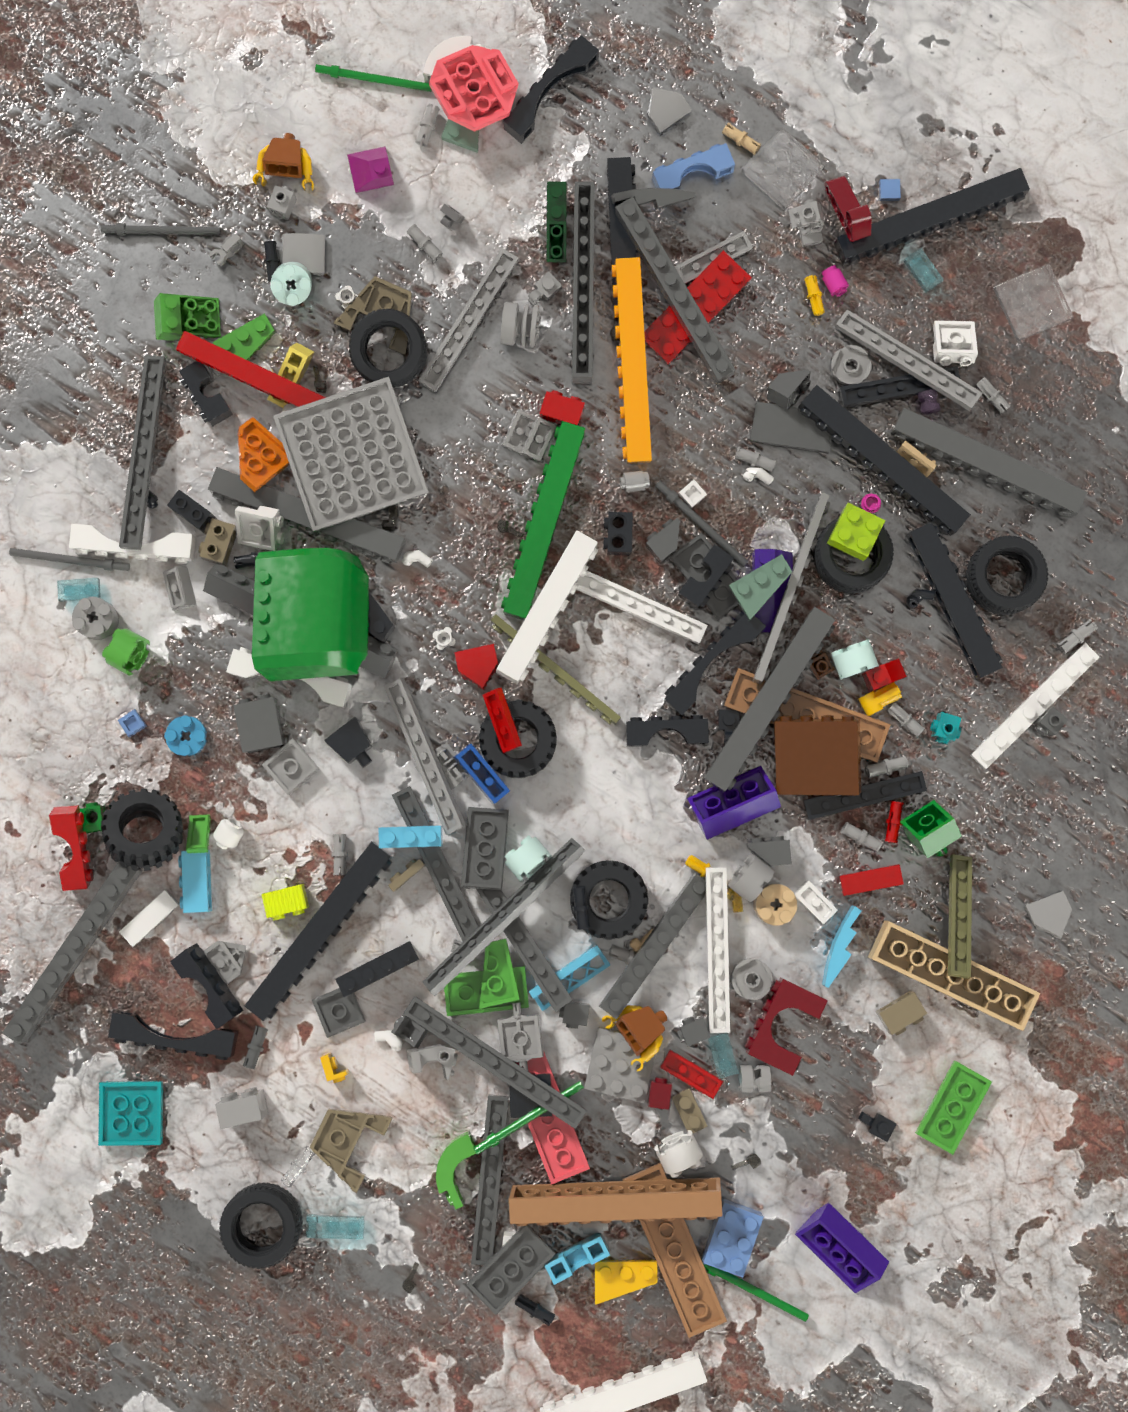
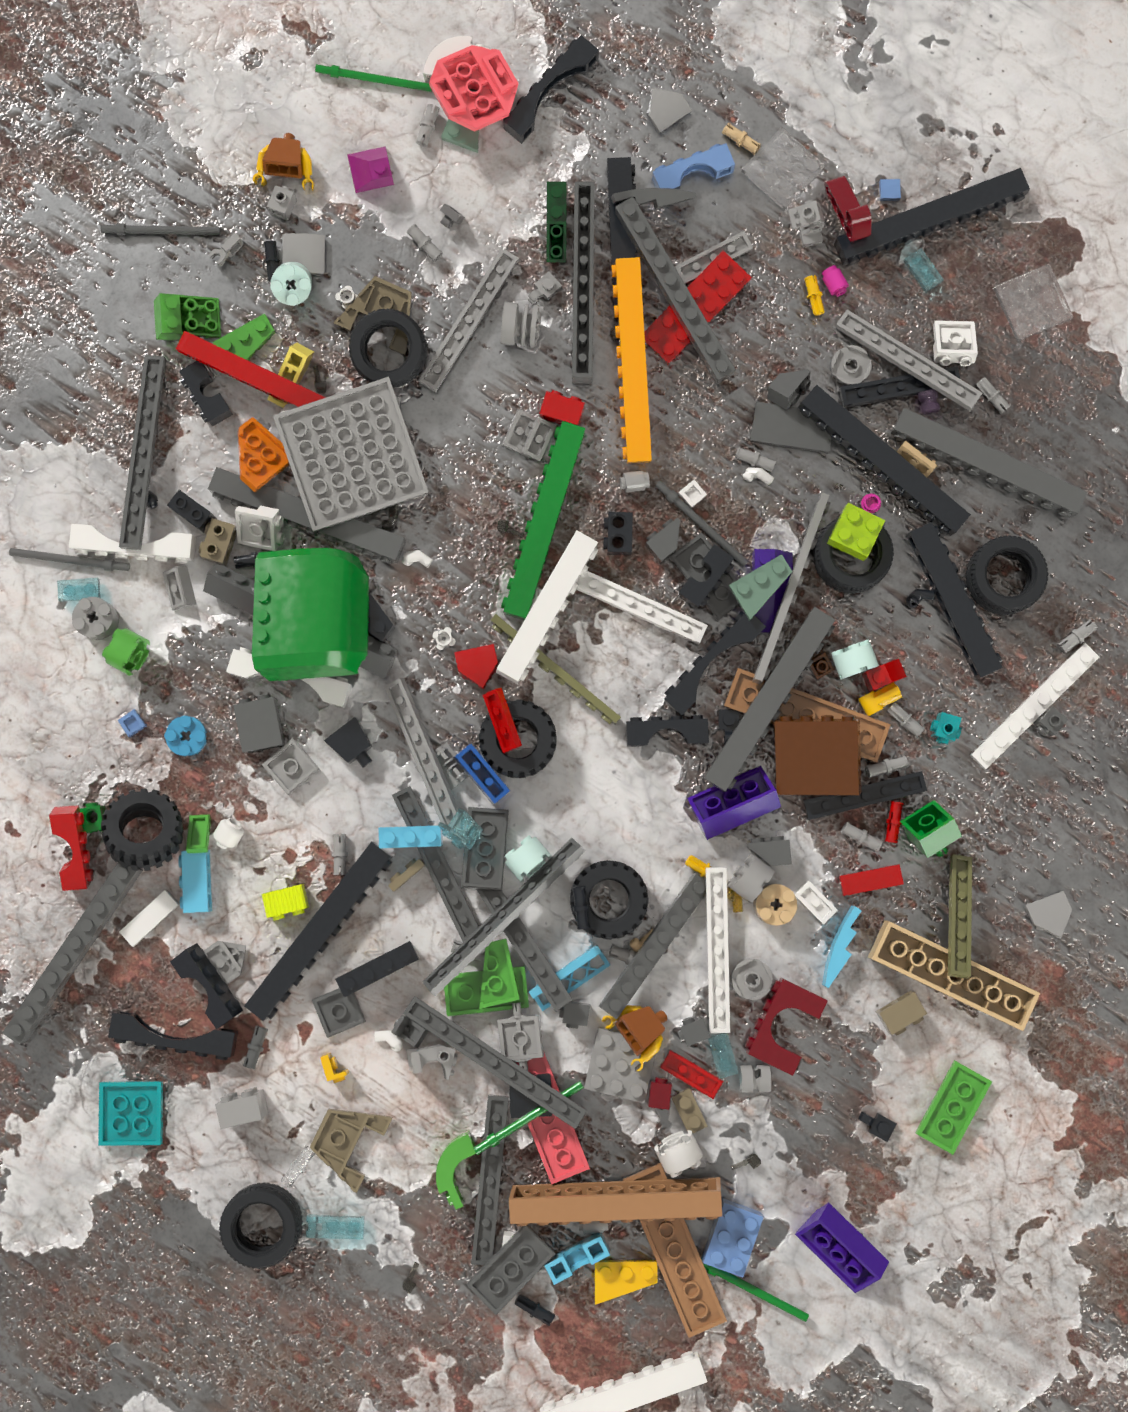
(461, 830): none -> clear light blue bracket

